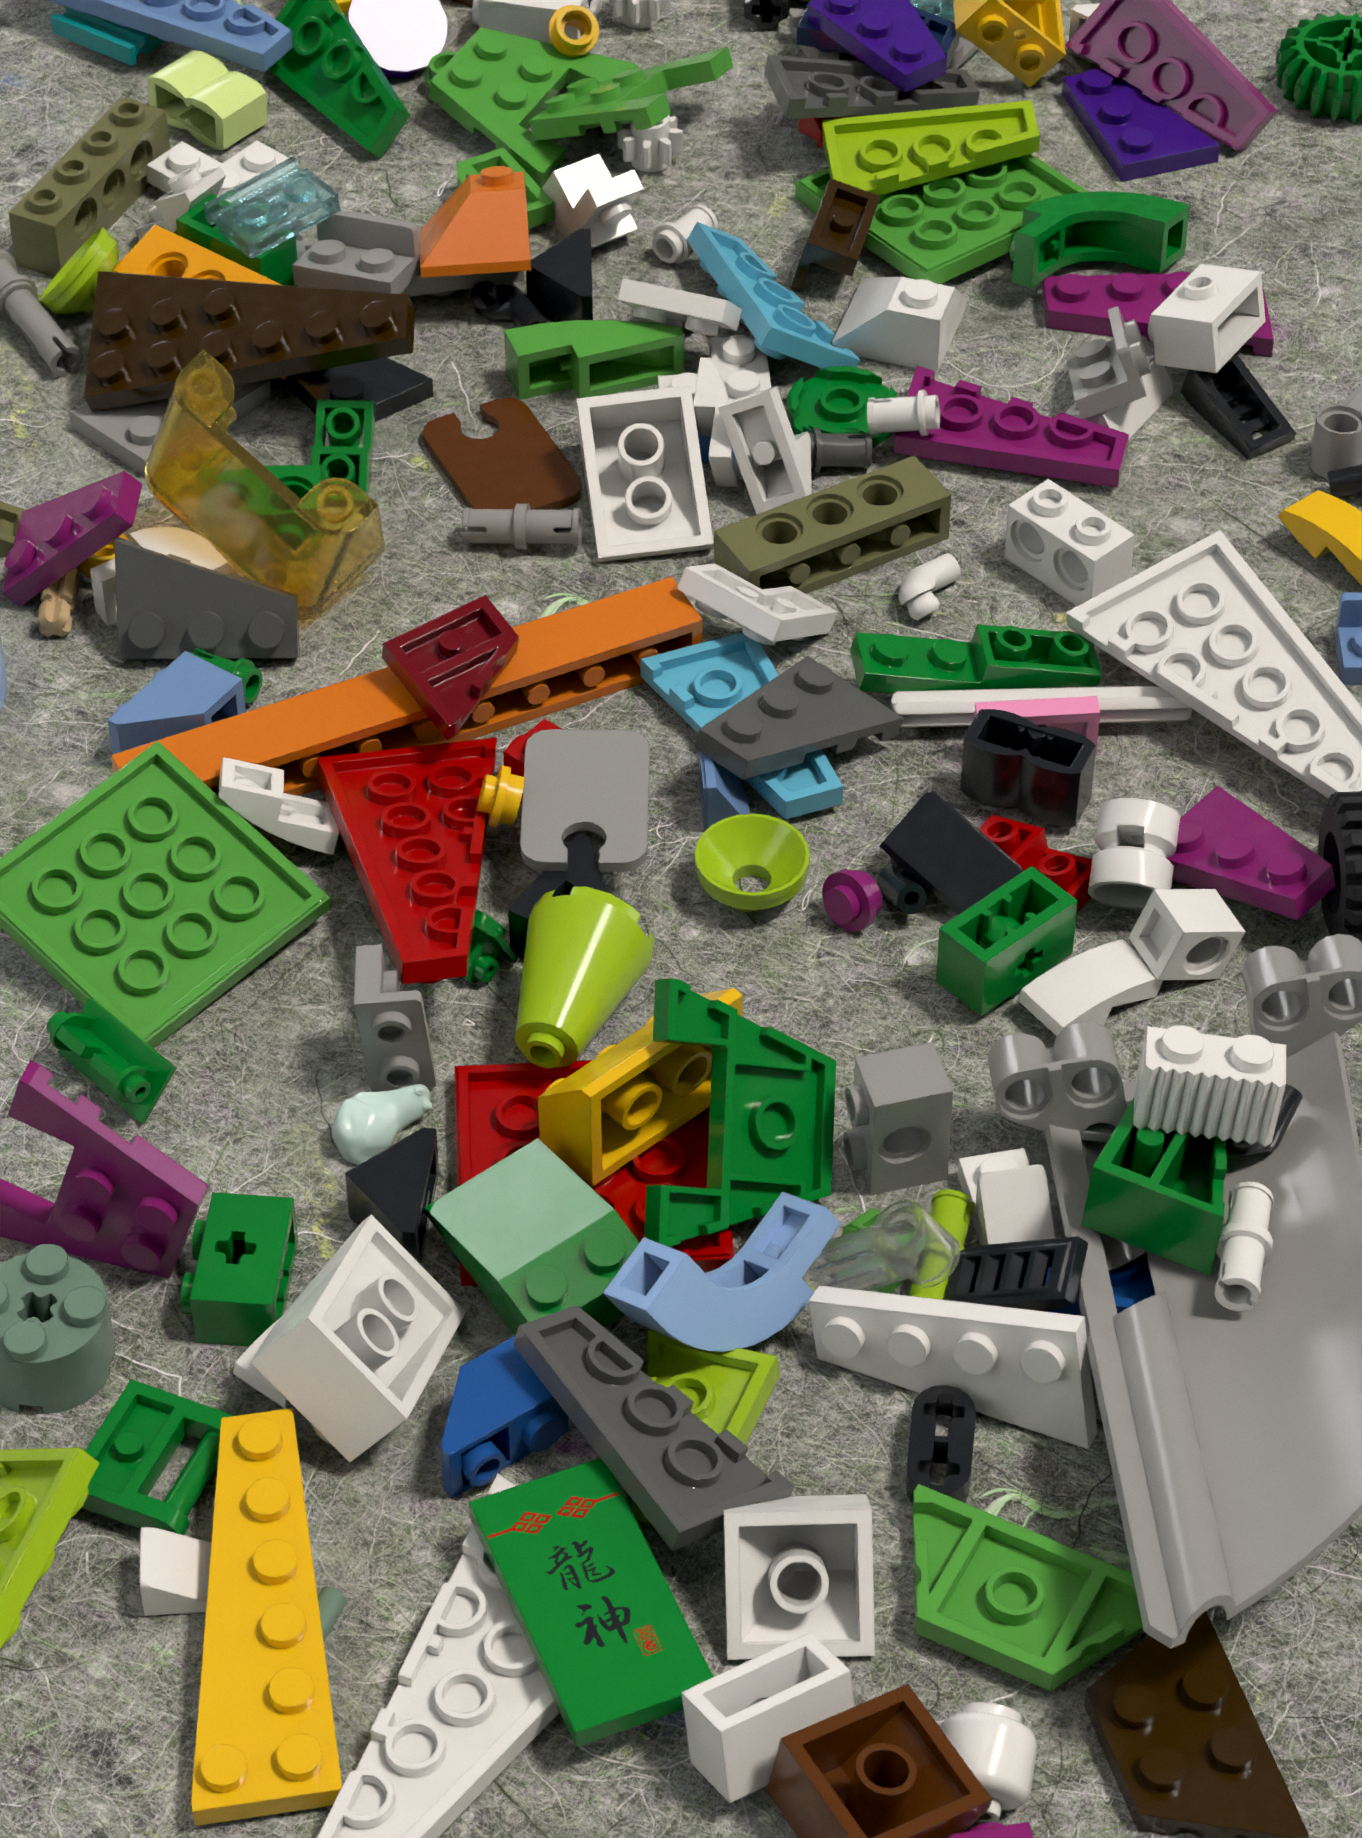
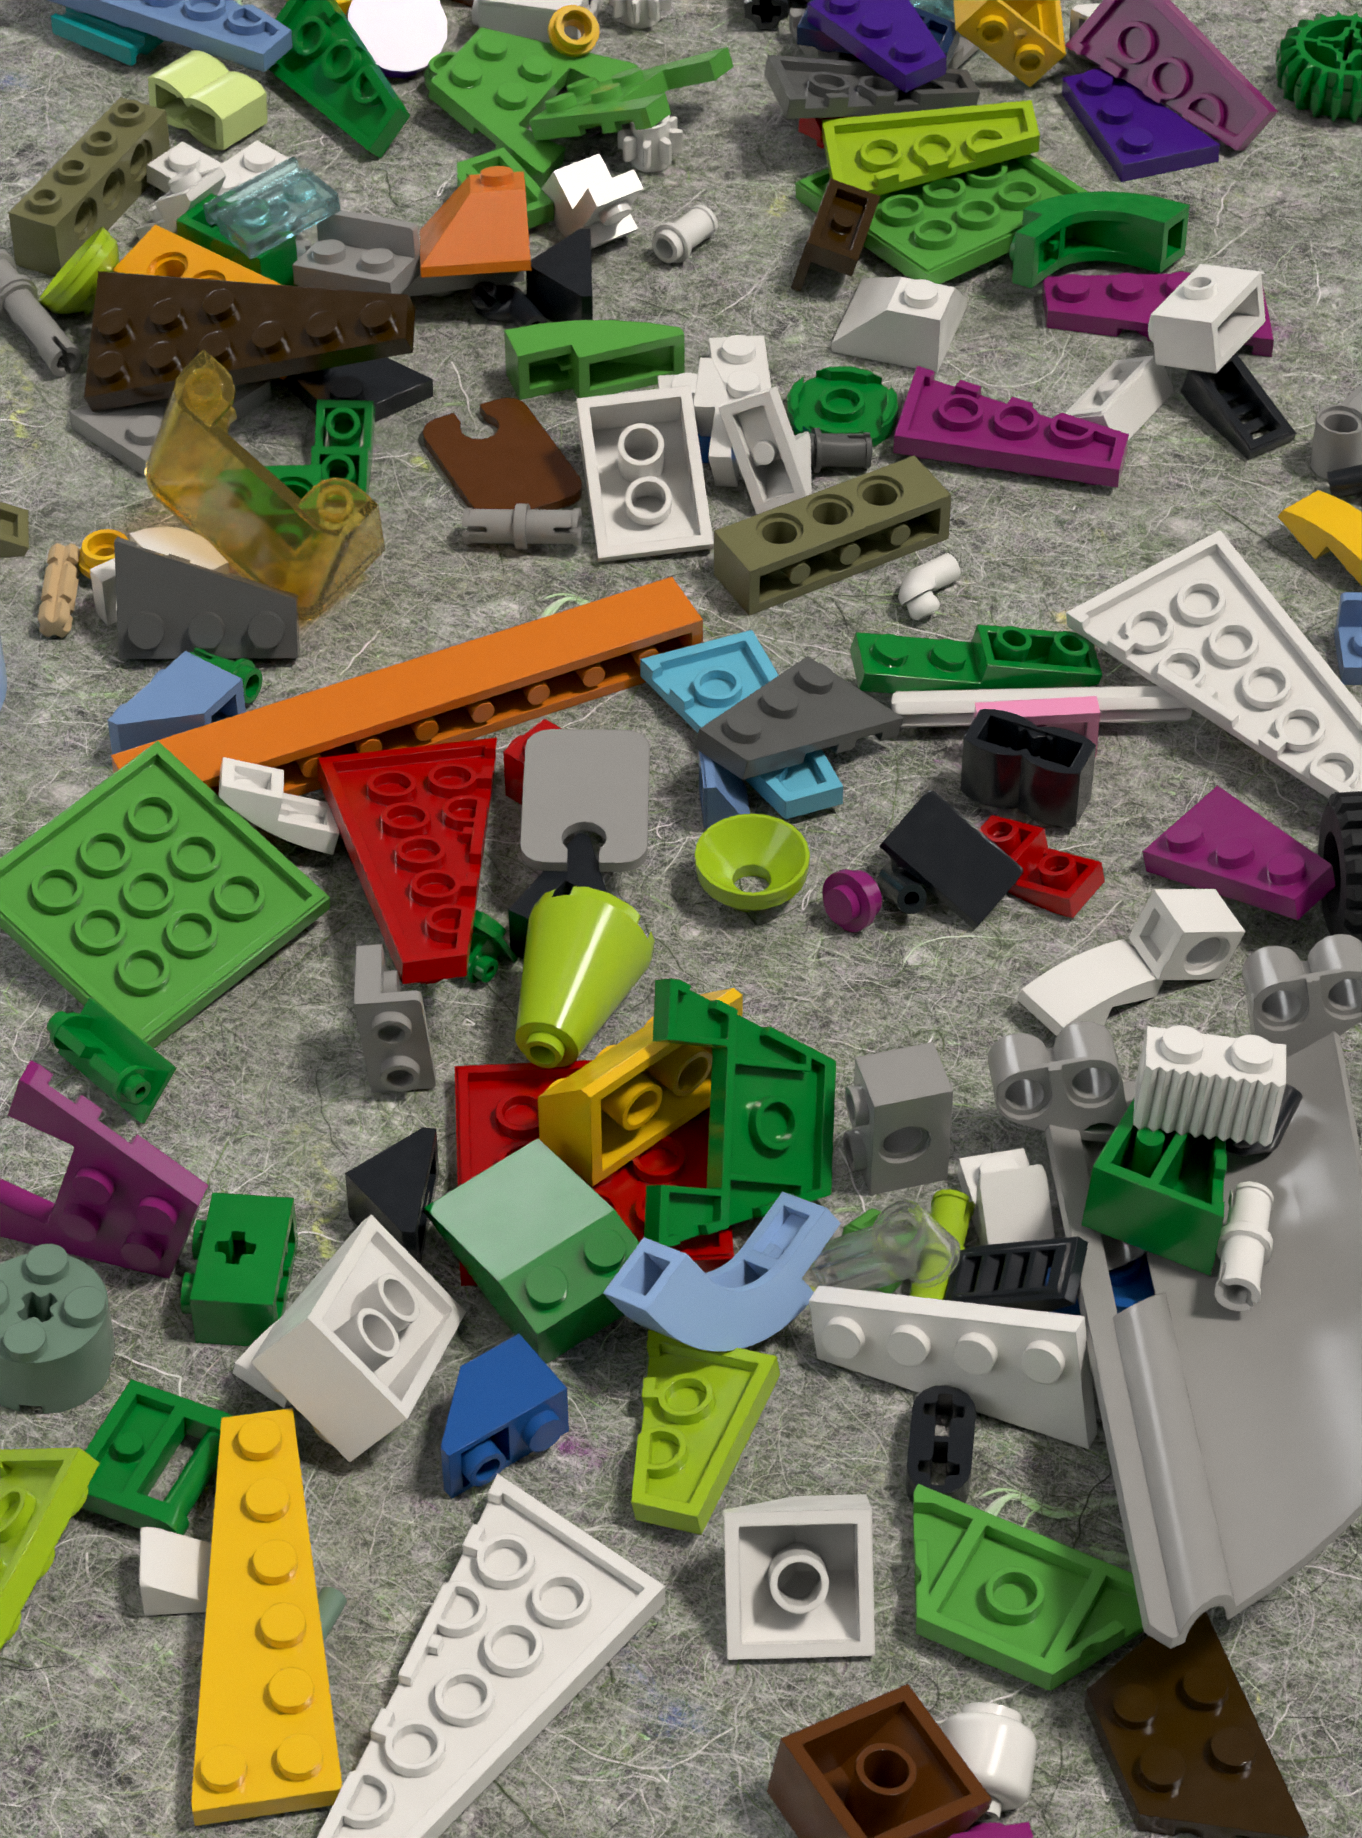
(67, 532): magenta wing -> none
(373, 1119): light aqua animal -> none
(453, 661): dark red wing -> none
(501, 797): yellow plate -> none
(590, 1600): green tile -> none
(643, 1430): dark grey wing -> none
(678, 307): white plate -> none
(744, 1712): white brick -> none
(765, 613): white plate -> none
(767, 307): medium azure wing -> none
(904, 414): white pin -> none
(1006, 940): green brick -> none
(1067, 543): white brick -> none
(1109, 371): light grey bracket -> none
(1134, 852): white wheel -> none

